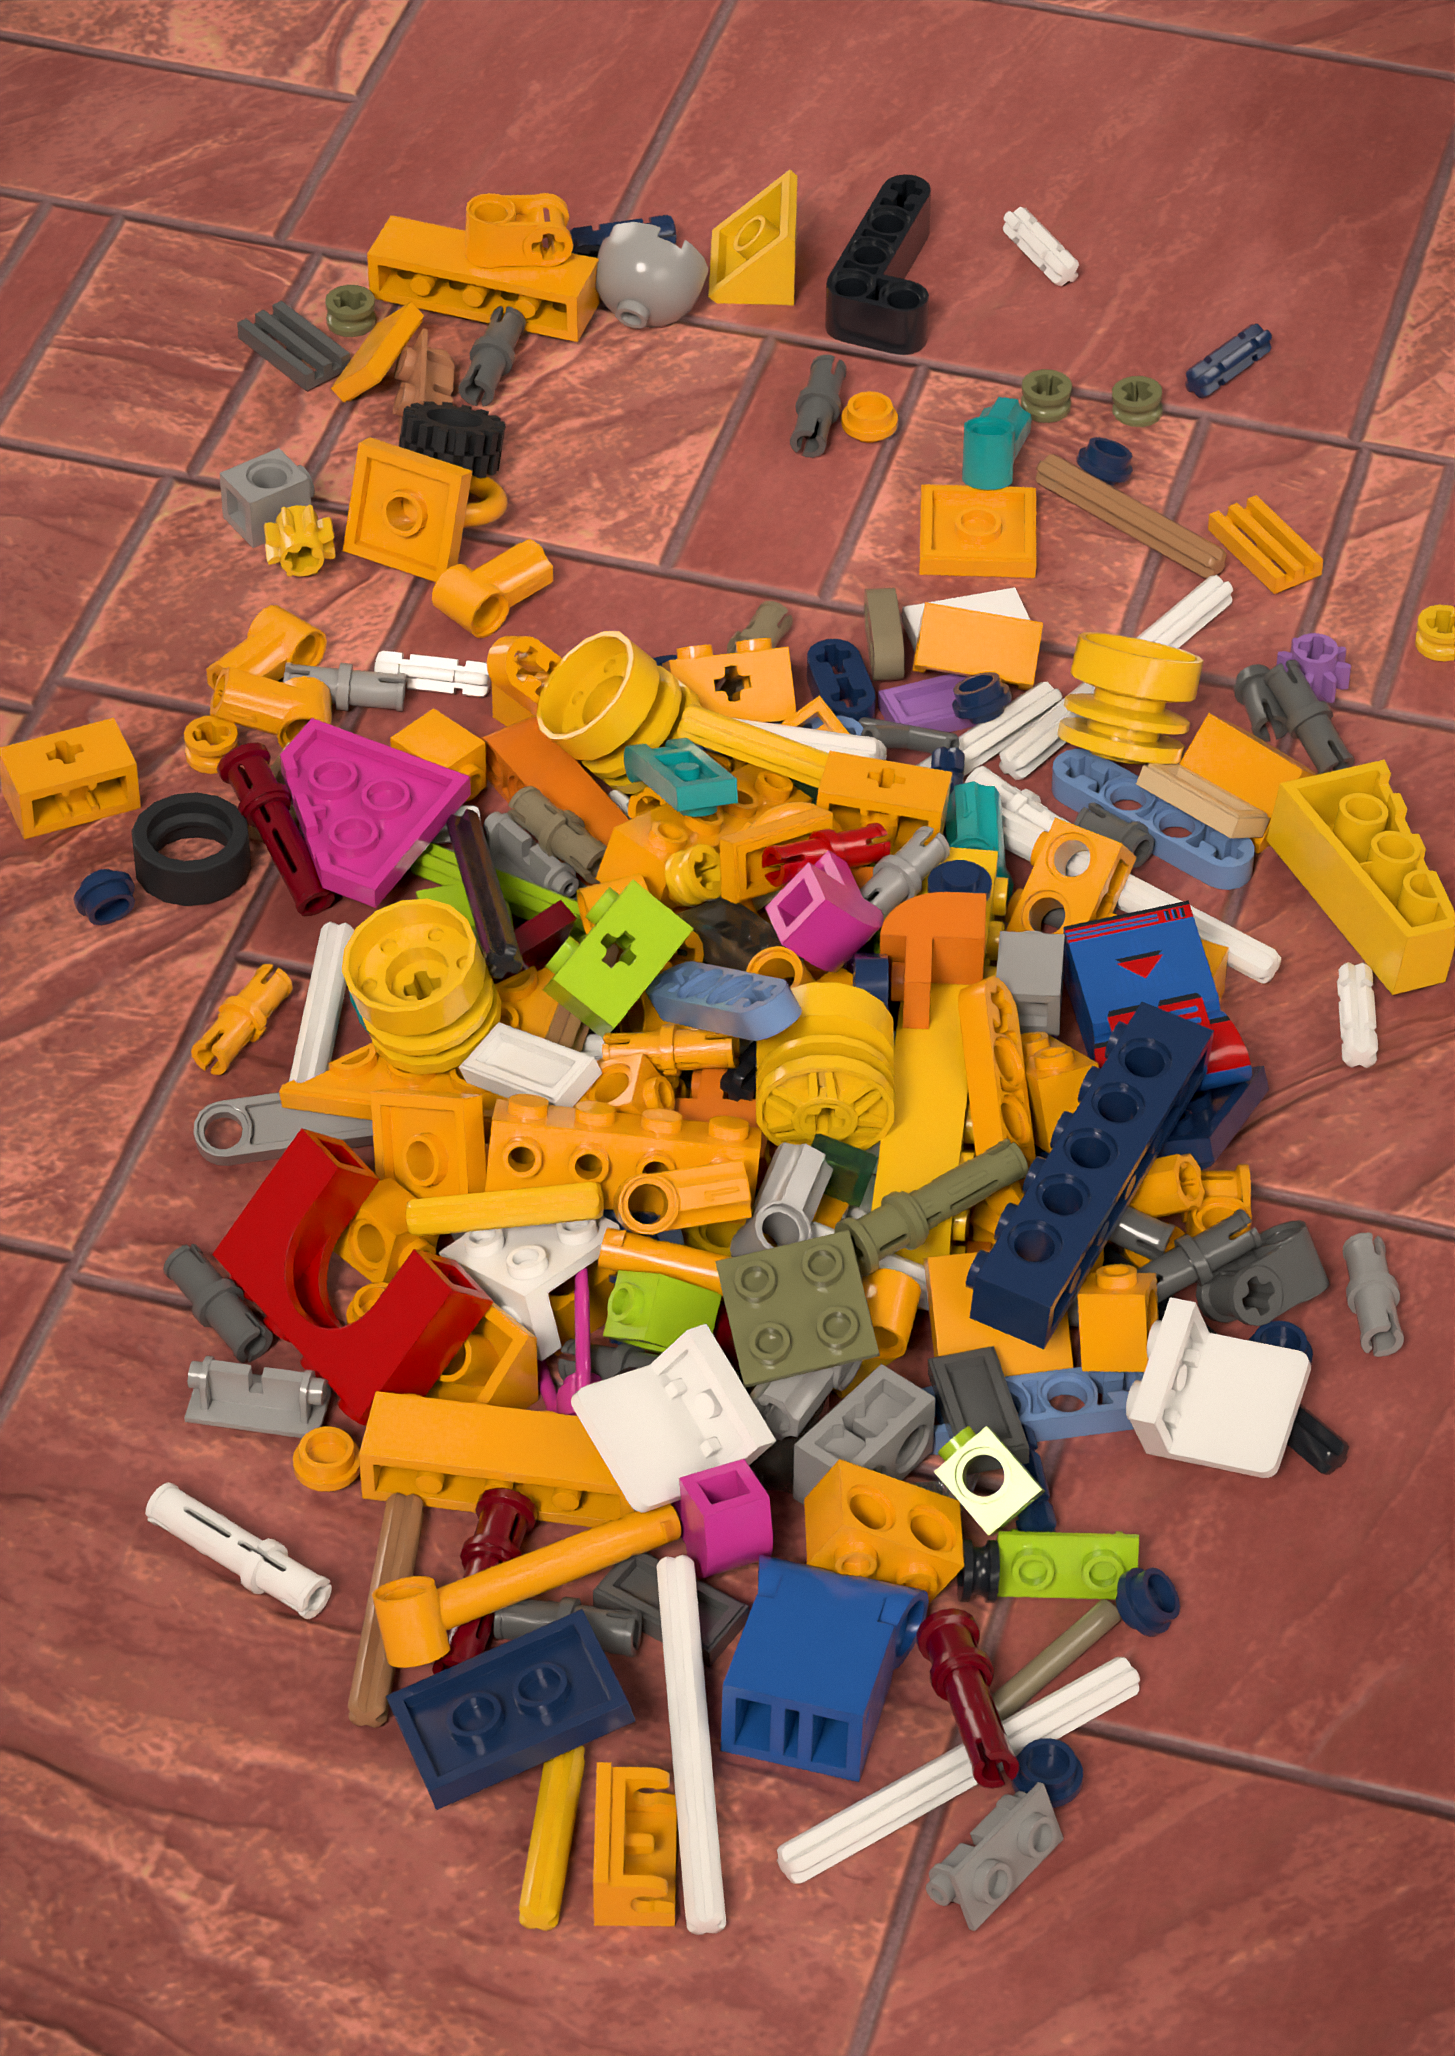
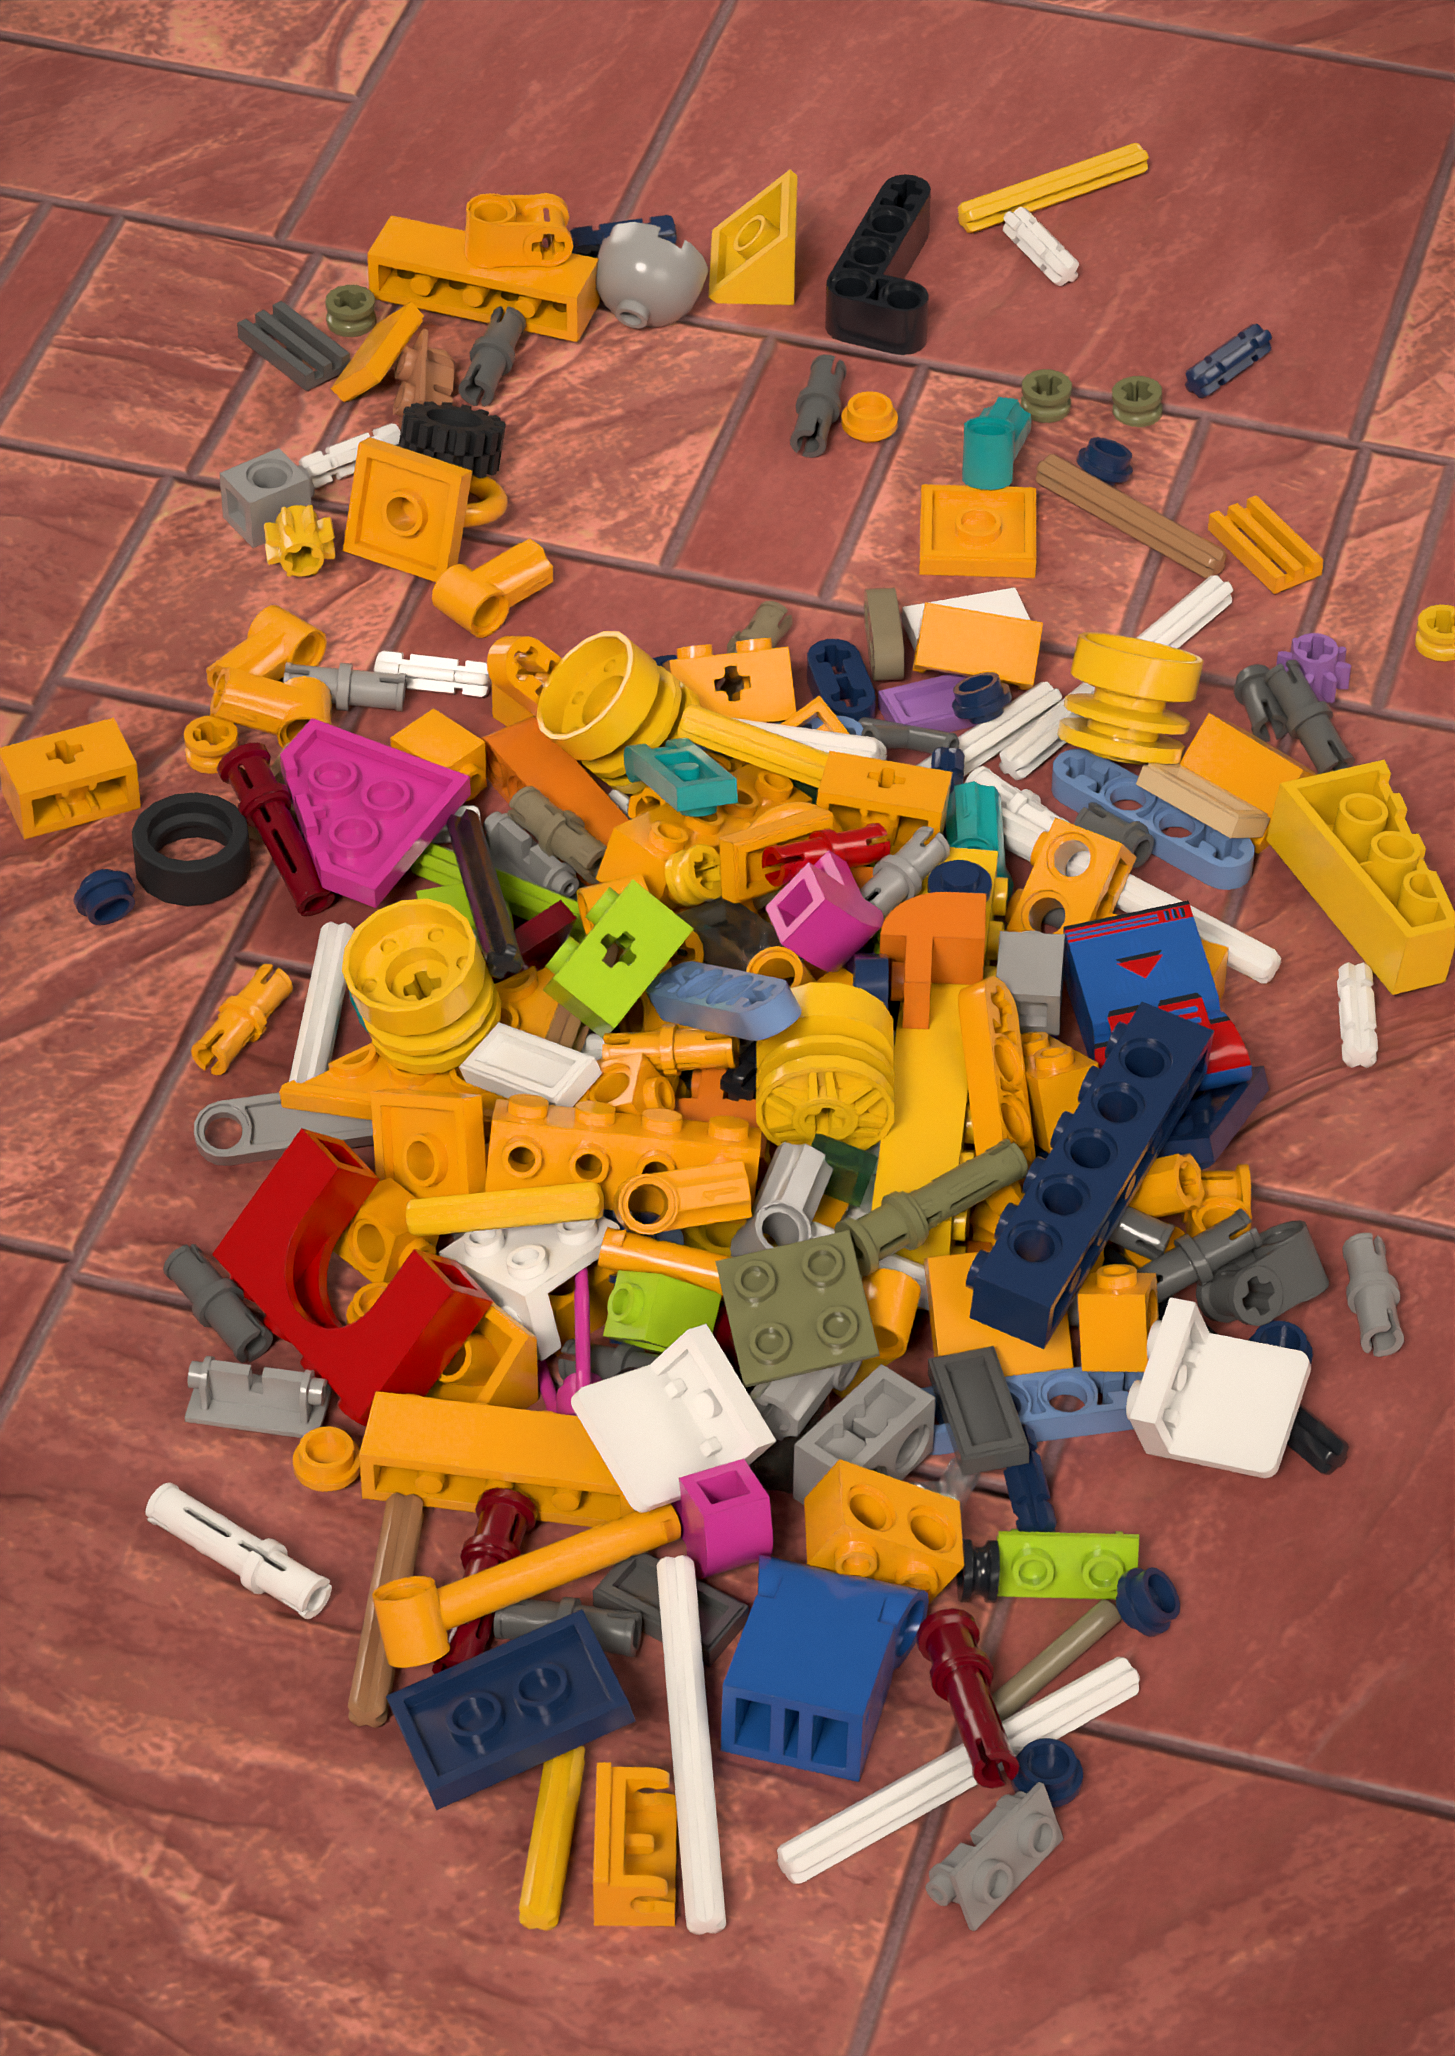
(342, 456): none -> white axle
(1009, 1501): brick -> none
(1053, 187): none -> yellow axle

